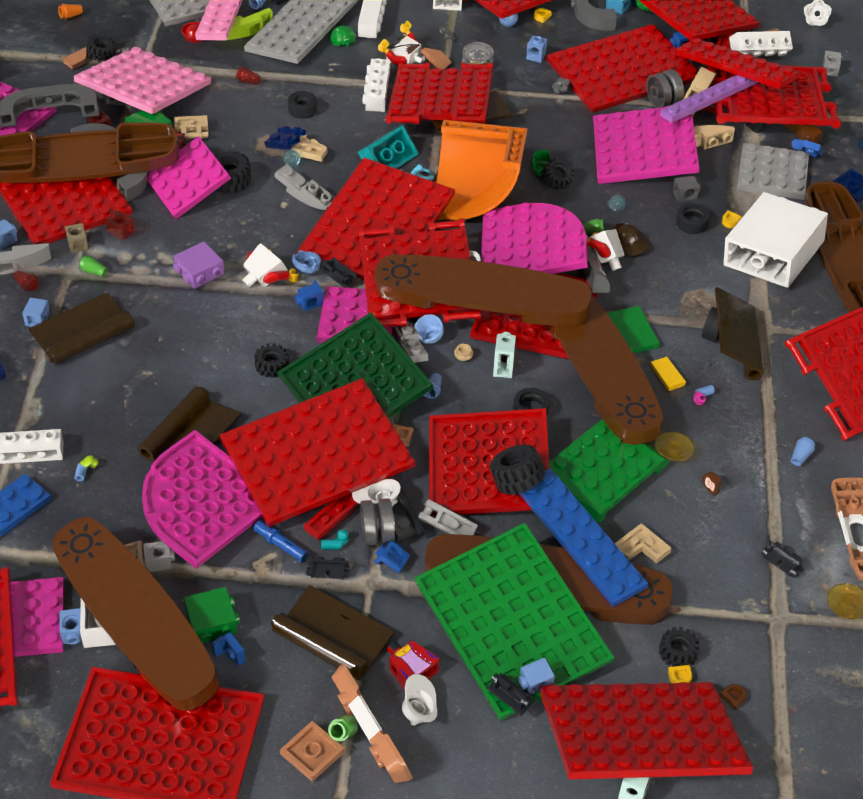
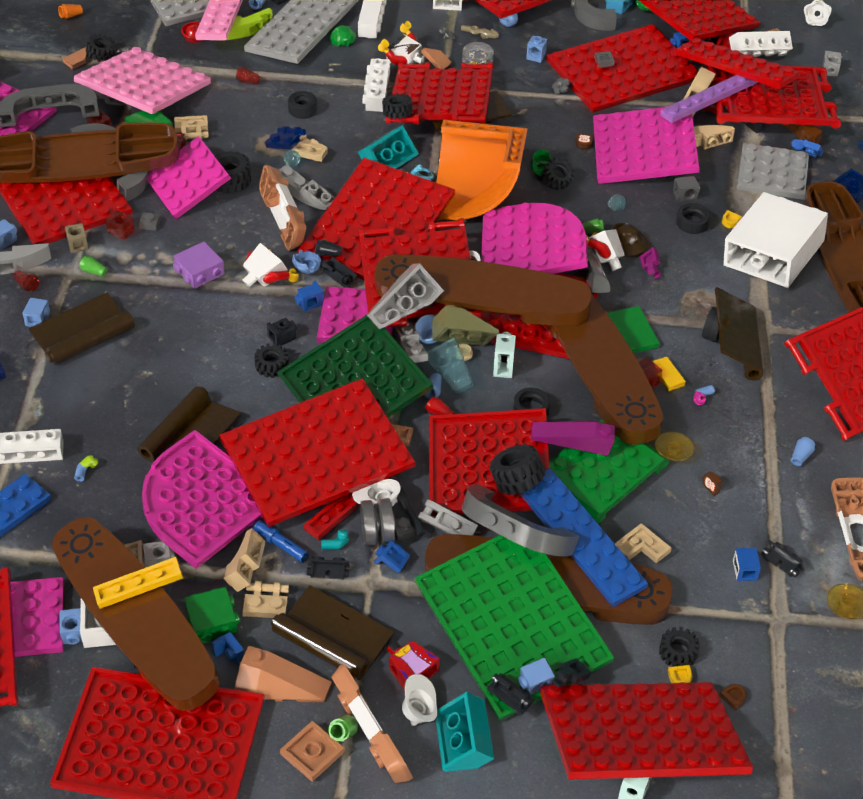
(137, 582): none -> yellow plate
(149, 221): none -> dark grey plate
(247, 559): none -> tan slope
(265, 605): none -> tan plate
(277, 197): none -> nougat piece
(279, 678): none -> nougat wedge
(281, 331): none -> black brick
(327, 248): none -> black cone
(397, 106): none -> black tyre
(409, 293): none -> light grey wedge
(437, 407): none -> red cone
(450, 364): none -> clear light blue wing
(461, 325): none -> olive slope
(464, 733): none -> teal slope
(484, 33): none -> dark tan animal
(542, 14): yellow tile -> none
(542, 539): none -> dark grey arch
(571, 671): none -> black plate
(577, 434): none -> magenta wedge
(584, 141): none -> reddish brown tile
(604, 59): none -> dark grey plate
(649, 262): none -> magenta plate
(651, 371): none -> clear red brick
(665, 88): flat silver wheel -> none
(746, 564): none -> blue brick

